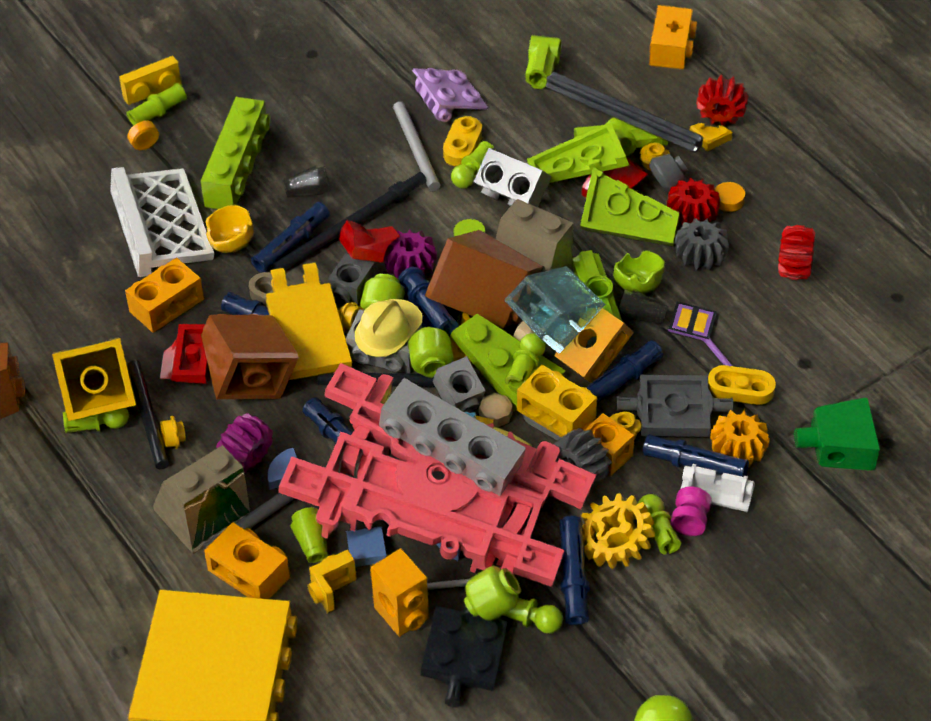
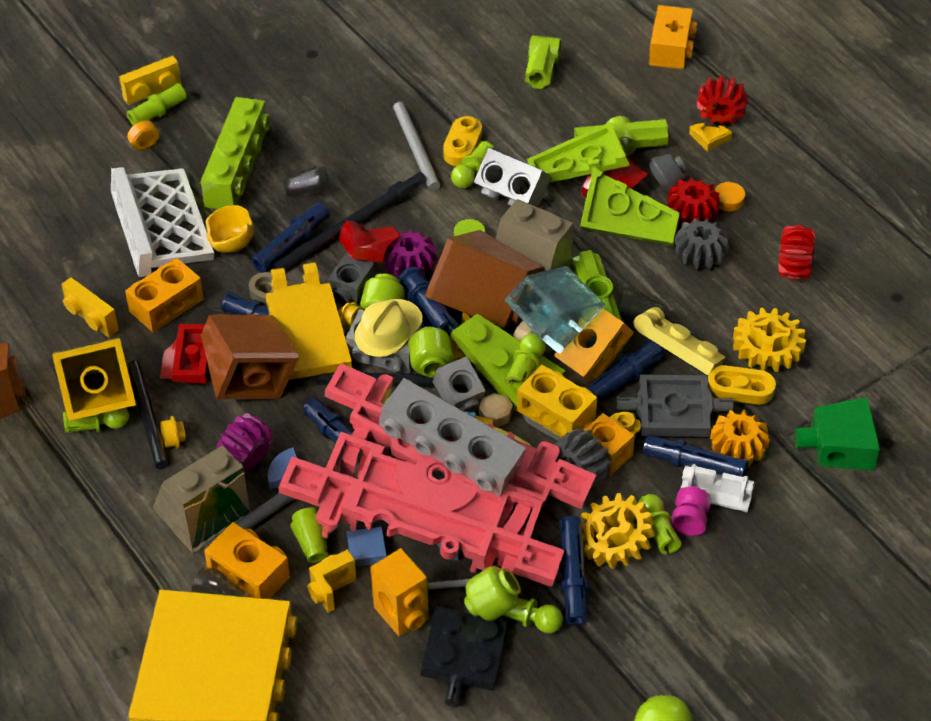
(90, 307): none -> yellow plate
(215, 582): none -> clear smoke cone
(445, 91): lavender hinge -> none
(624, 112): black axle -> none
(639, 273): lime hair -> none
(650, 151): yellow plate -> none
(678, 340): none -> light yellow plate
(697, 324): piece -> none
(769, 339): none -> yellow gear

